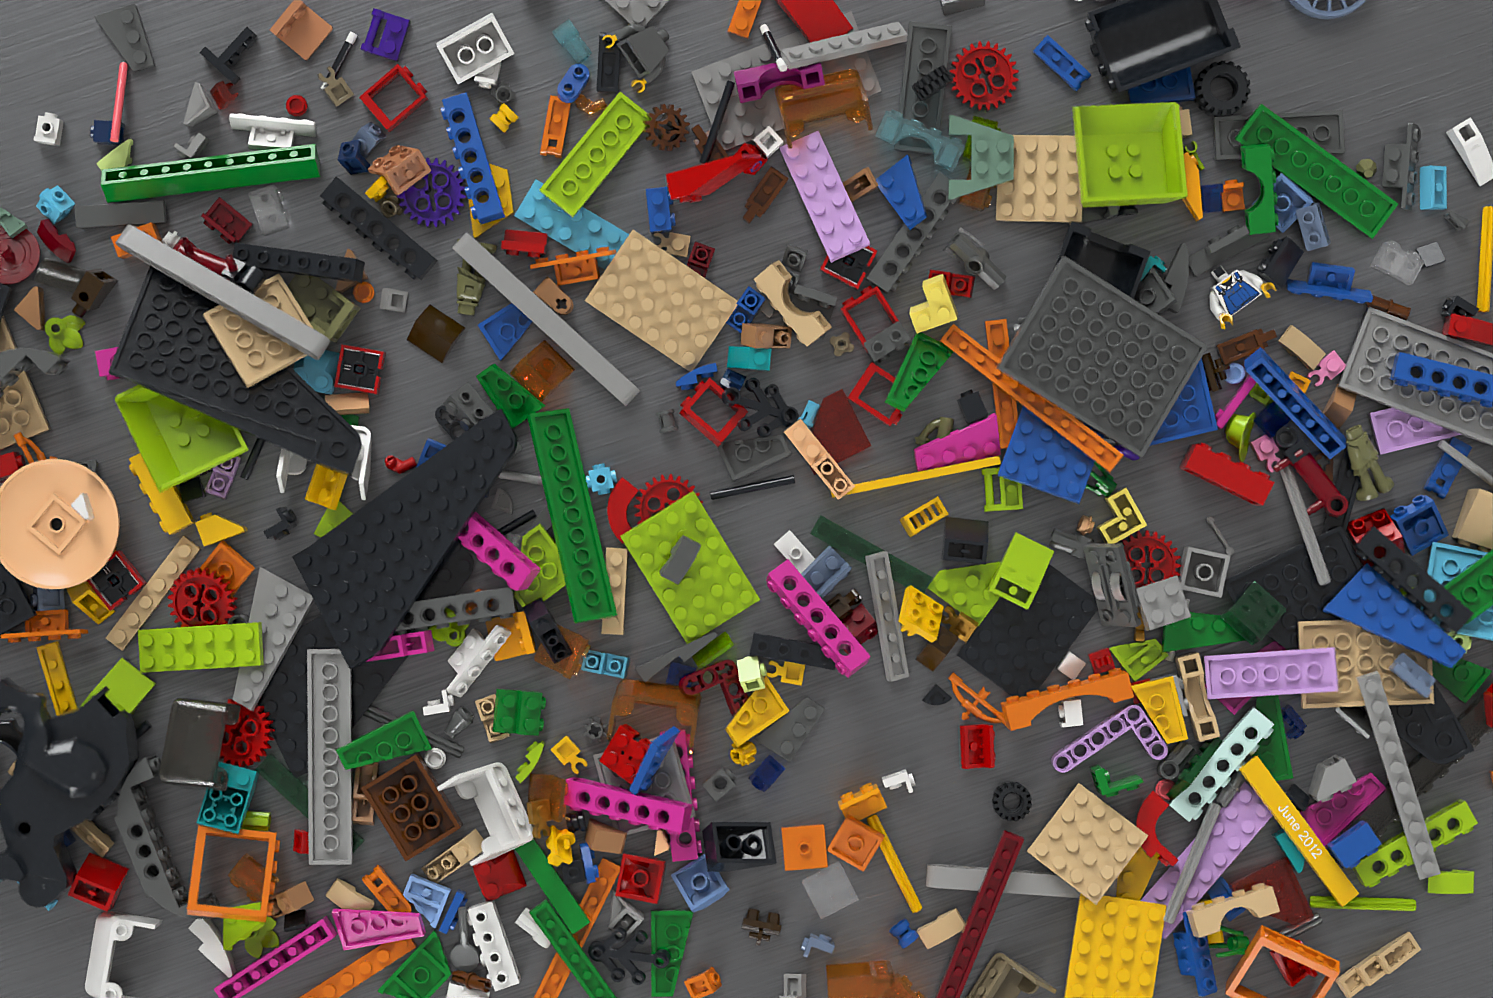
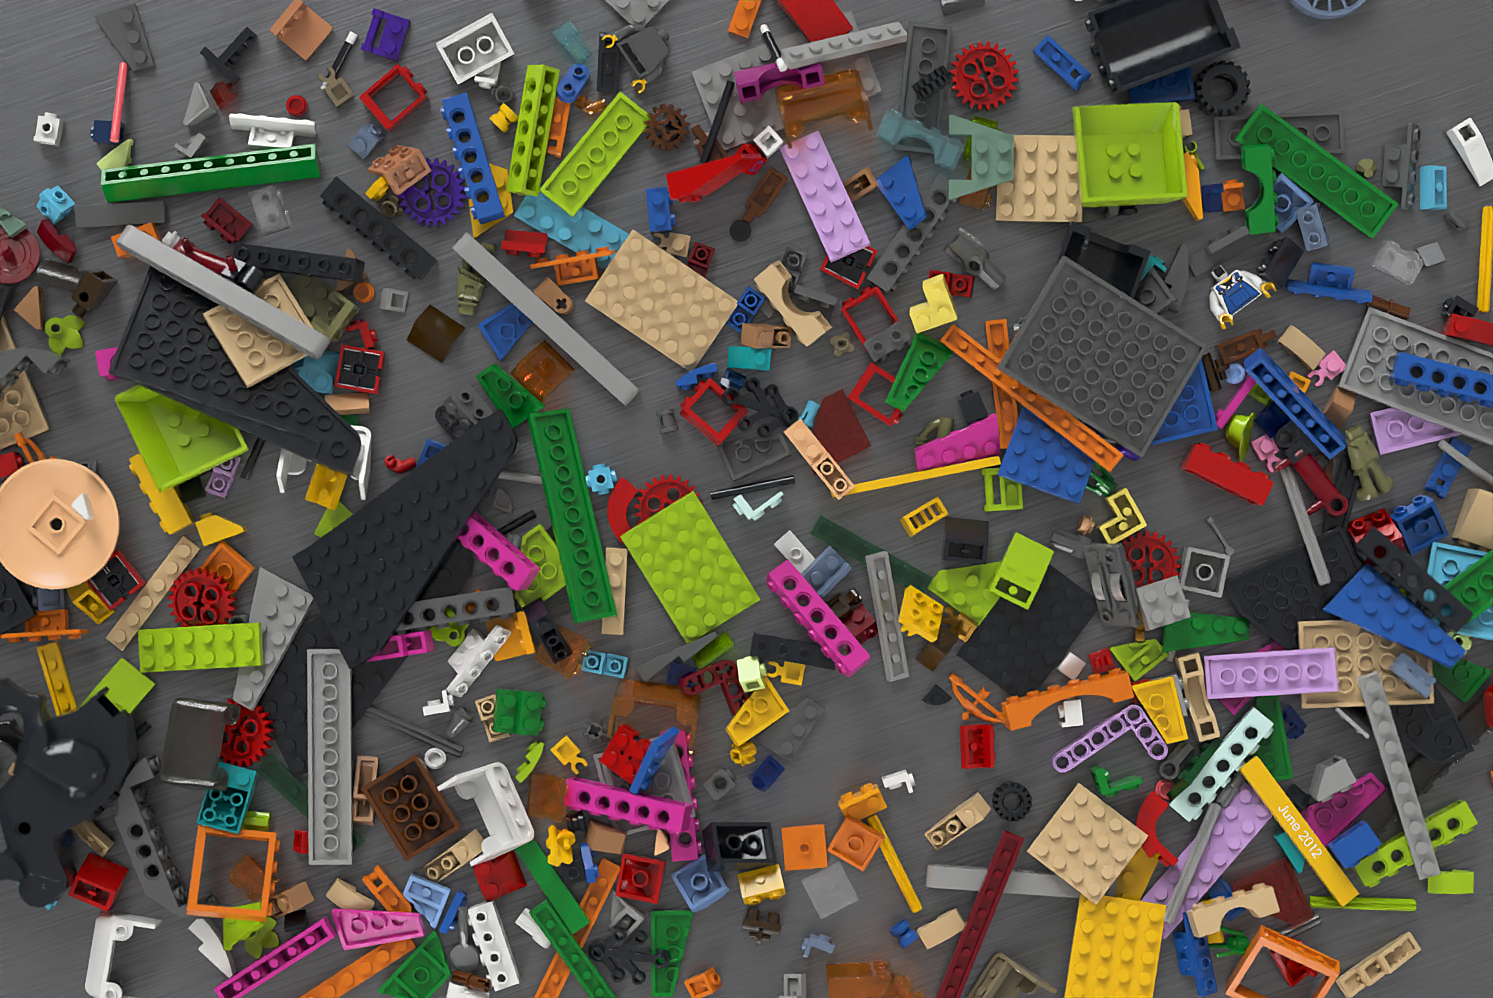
(282, 528): black bracket -> none
(351, 158): dark blue bracket -> none
(369, 336): none -> red bracket
(391, 740): green wing -> none
(532, 130): none -> lime brick
(538, 814): pearl gold plate -> none
(681, 560): dark grey slope -> none
(740, 231): none -> black tile
(742, 506): none -> light aqua bracket
(761, 884): none -> yellow bracket
(958, 821): none -> tan slope
(1254, 614): clear green bracket -> none

